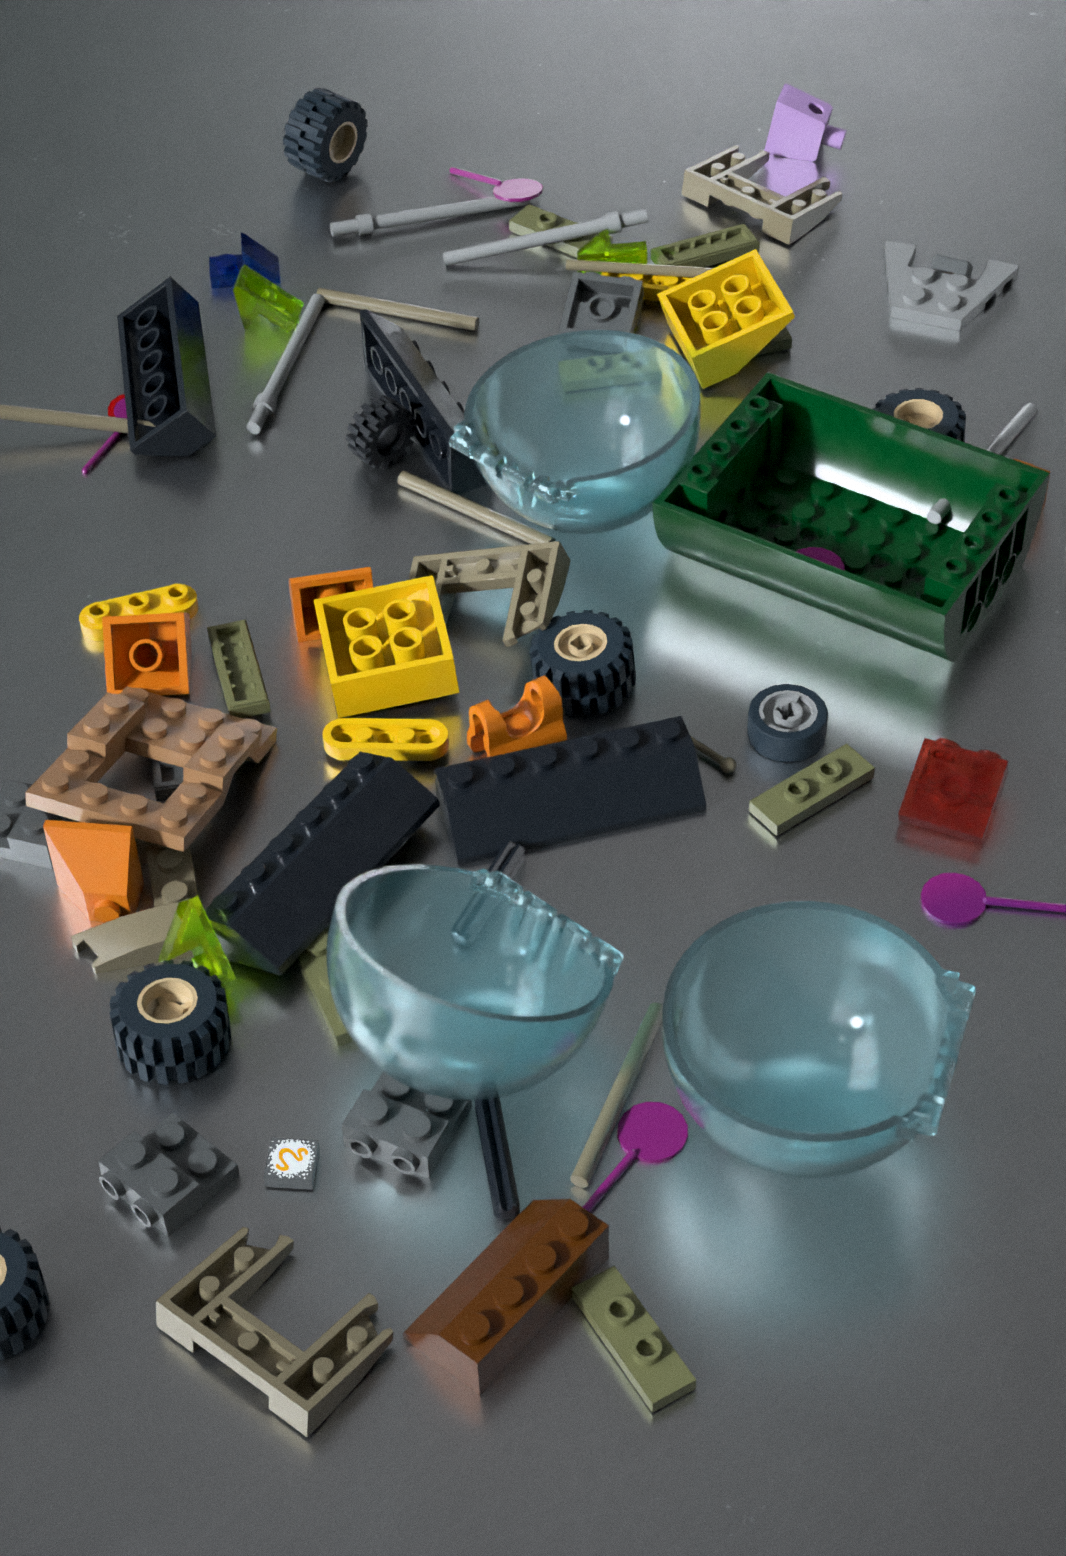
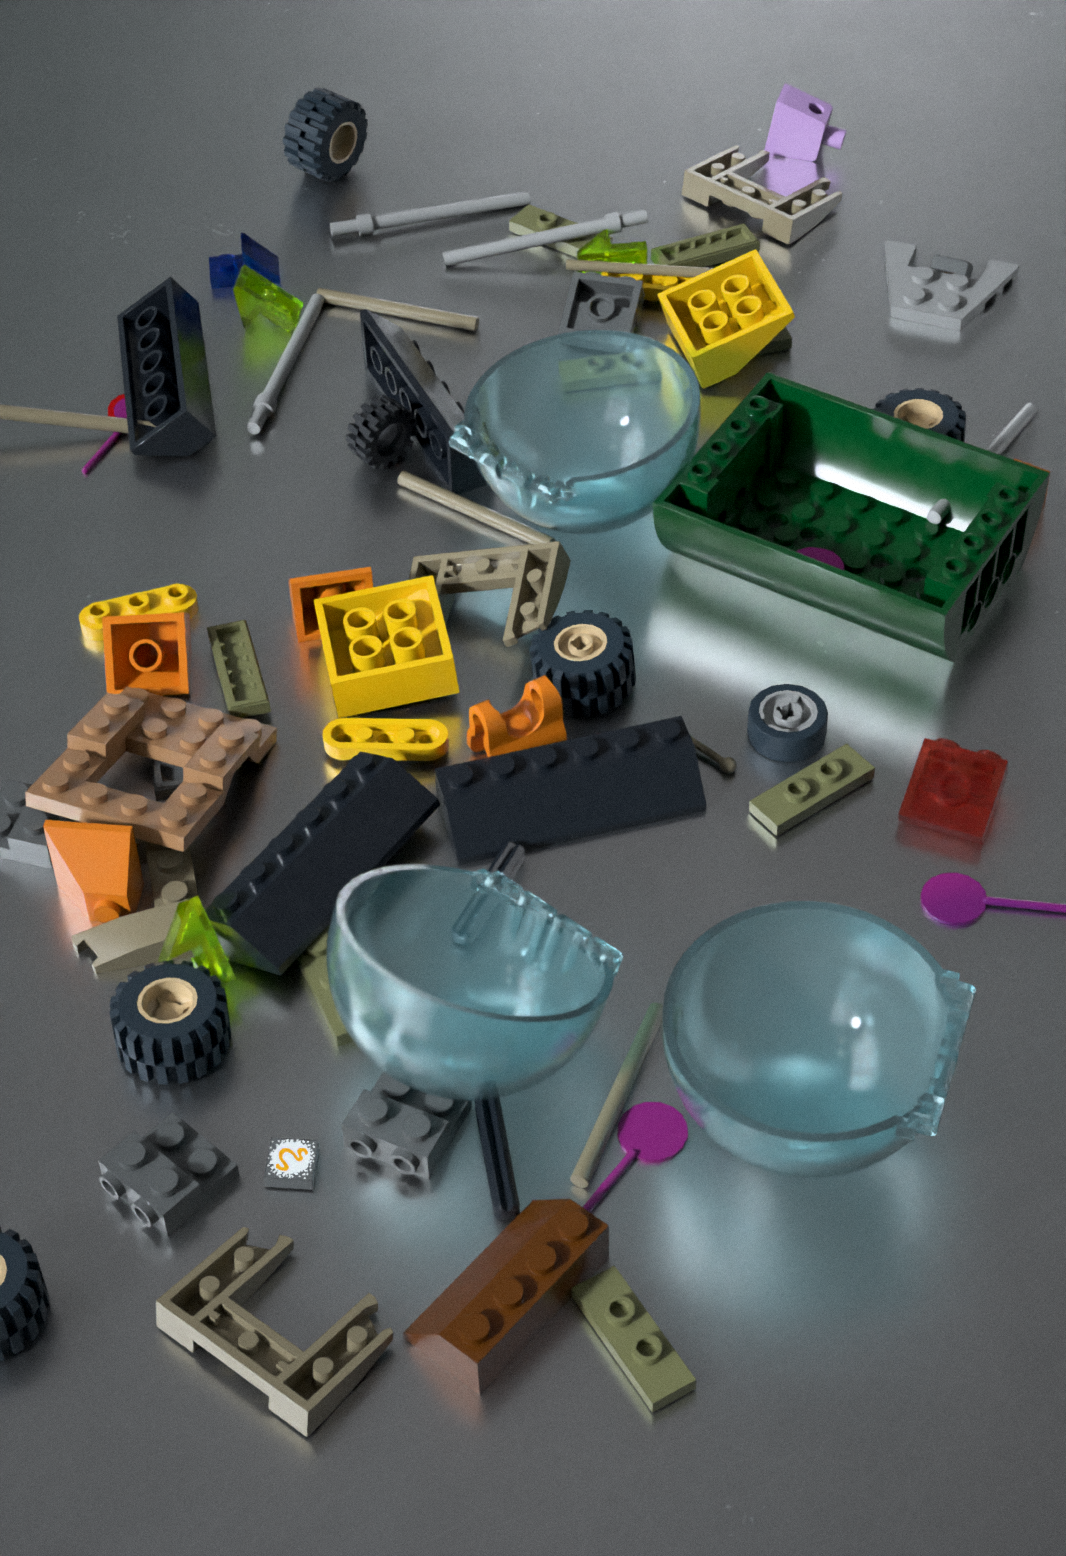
(509, 190): piece -> none

